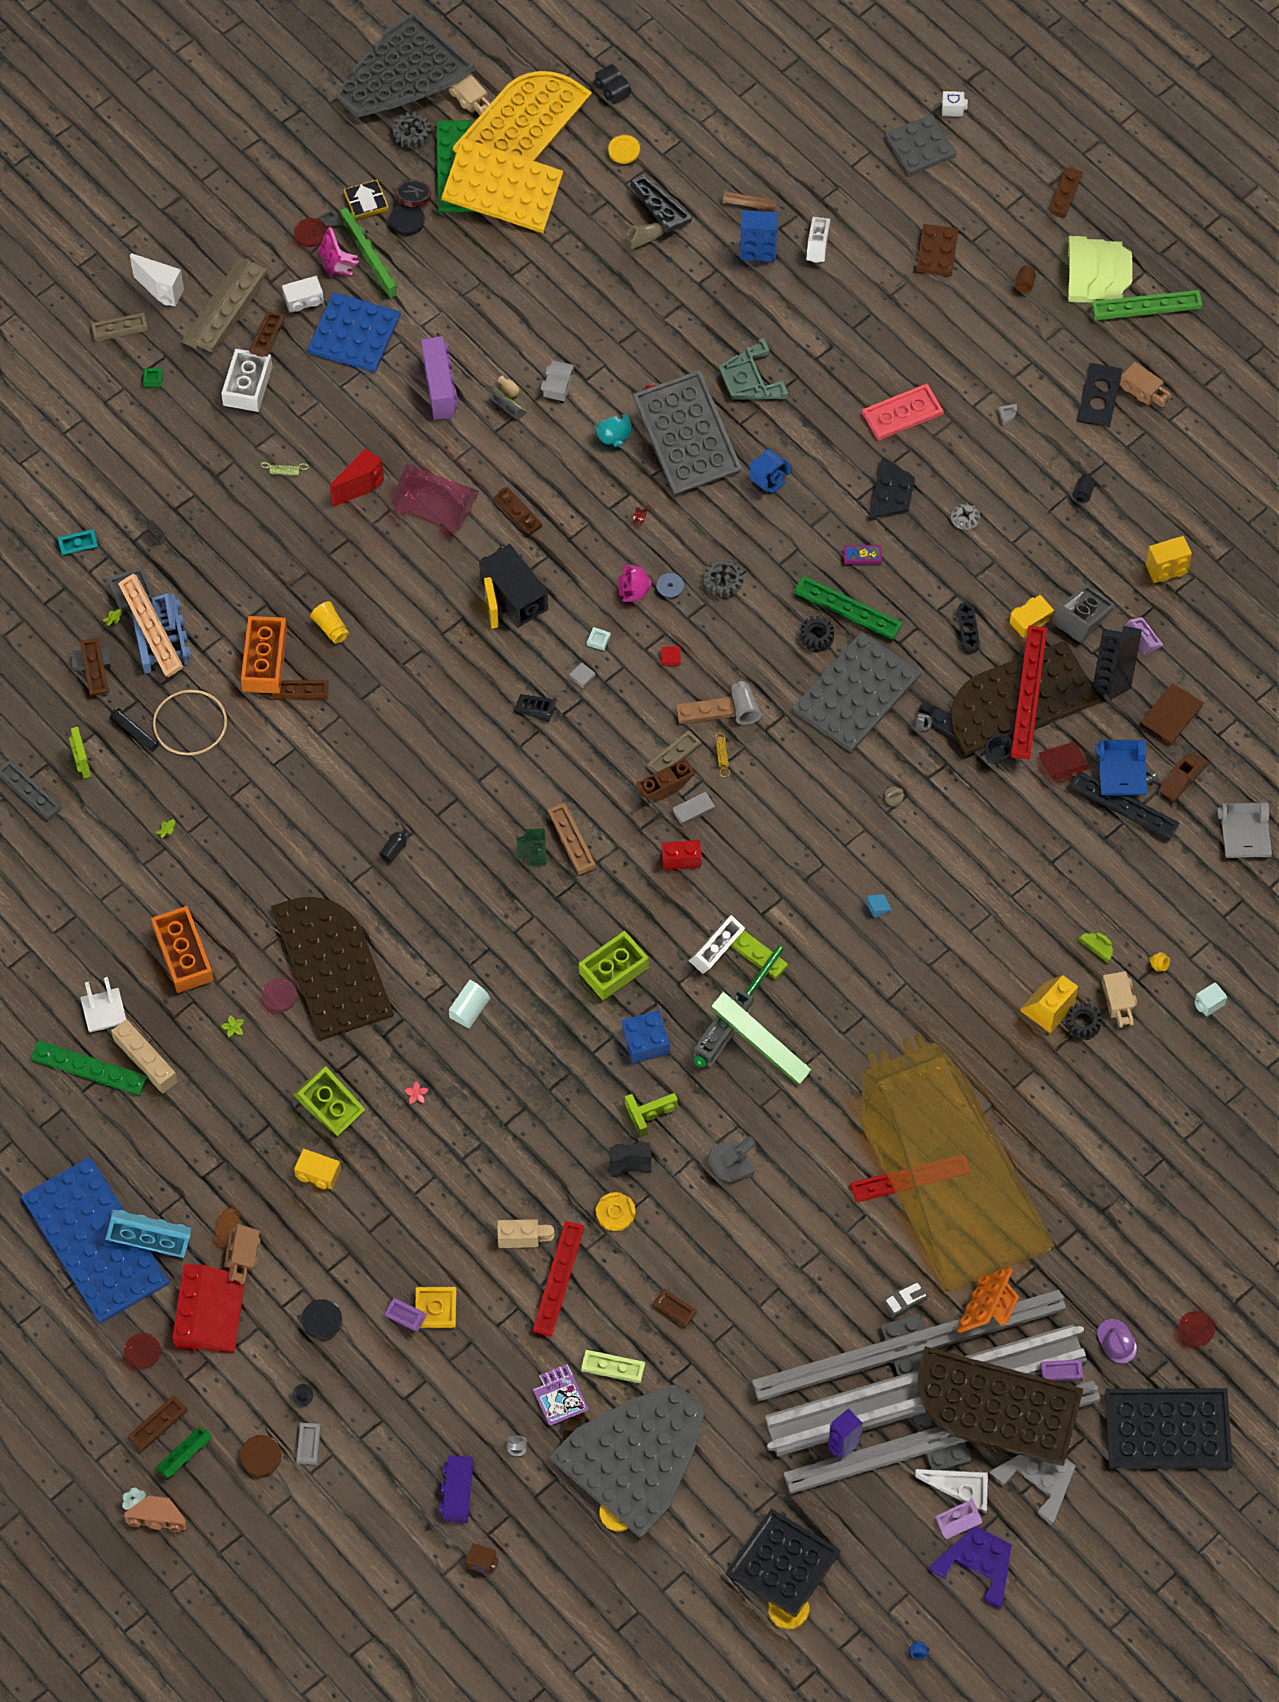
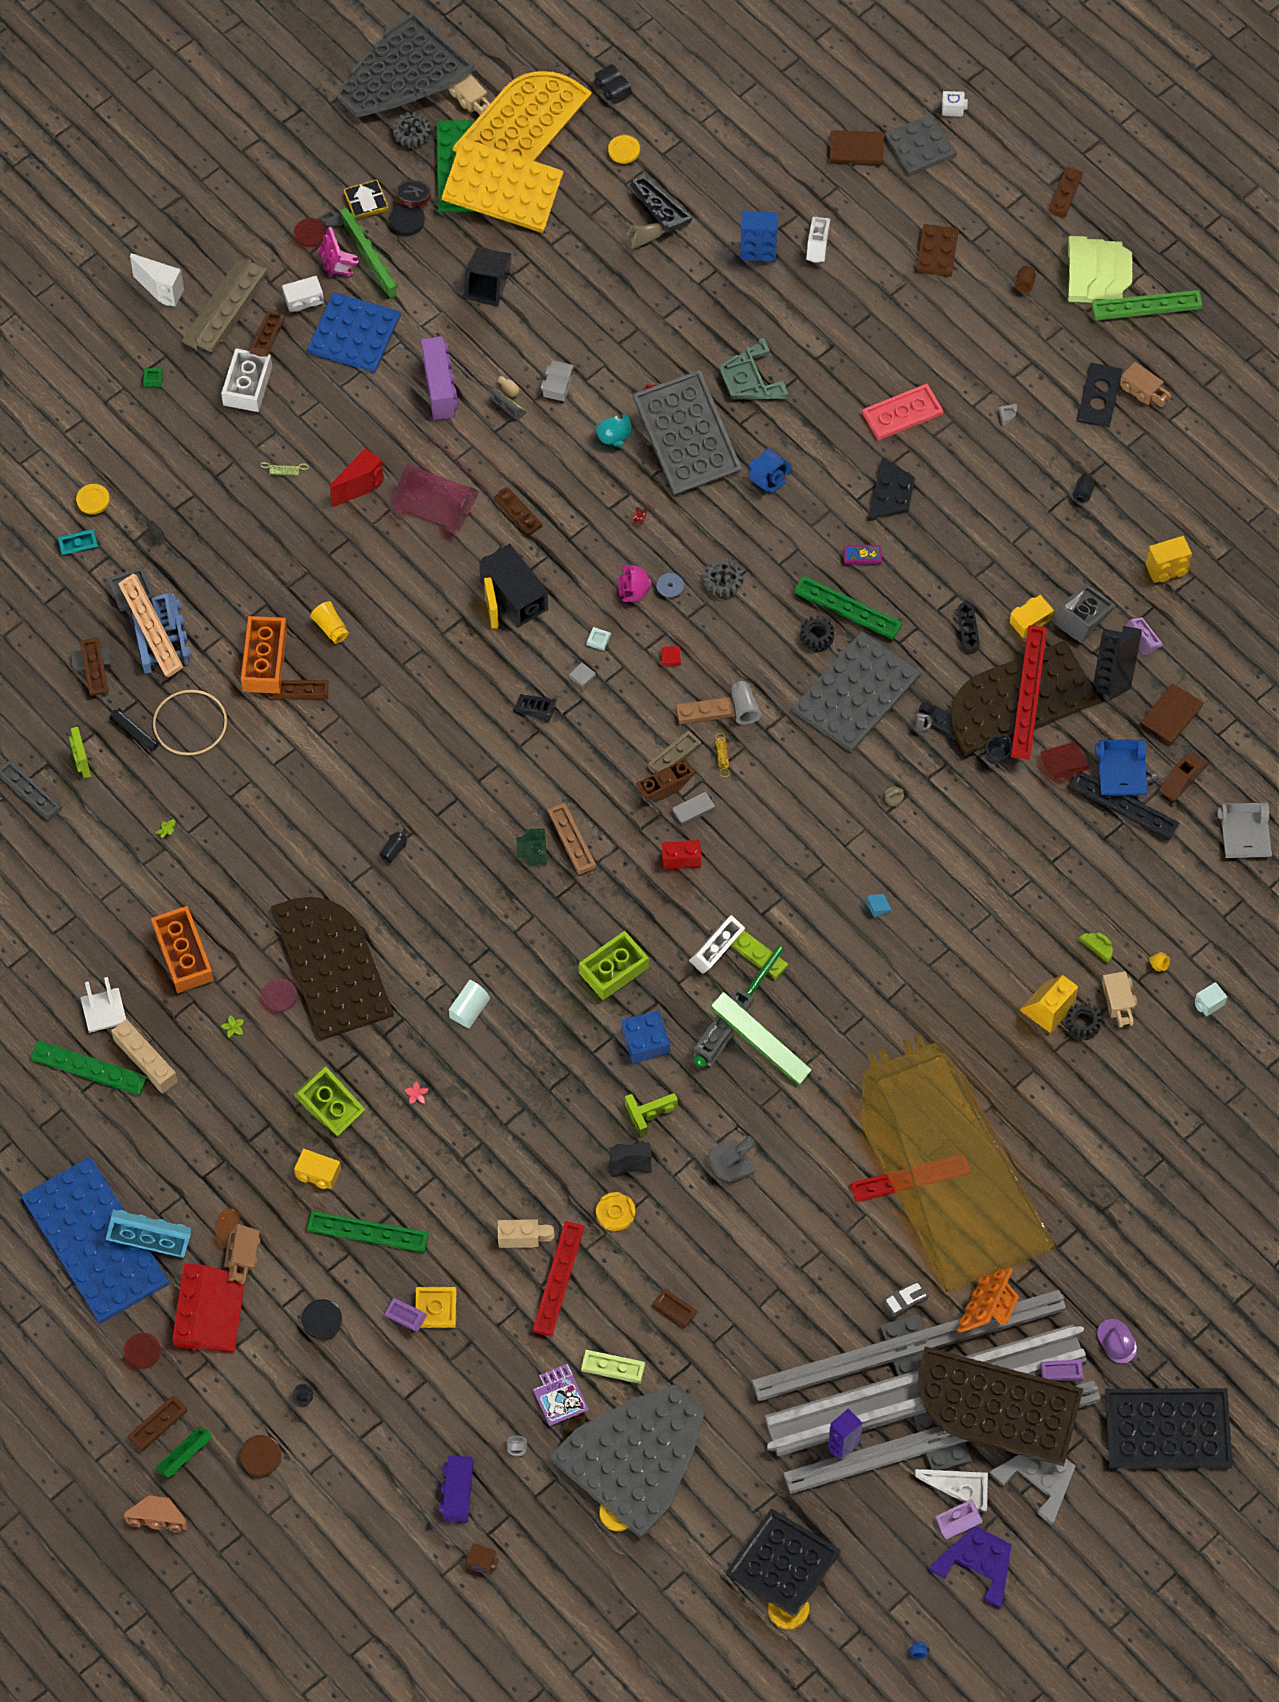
(93, 499): none -> yellow piece
(113, 616): lime plant -> none
(119, 327): dark tan tile -> none
(132, 1498): light aqua plant -> none
(308, 1443): light grey tile -> none
(367, 1231): none -> green tile
(487, 275): none -> black slope
(750, 201): medium nougat axle -> none
(856, 147): none -> reddish brown tile
(962, 522): light grey gear -> none
(1196, 1329): clear red piece -> none

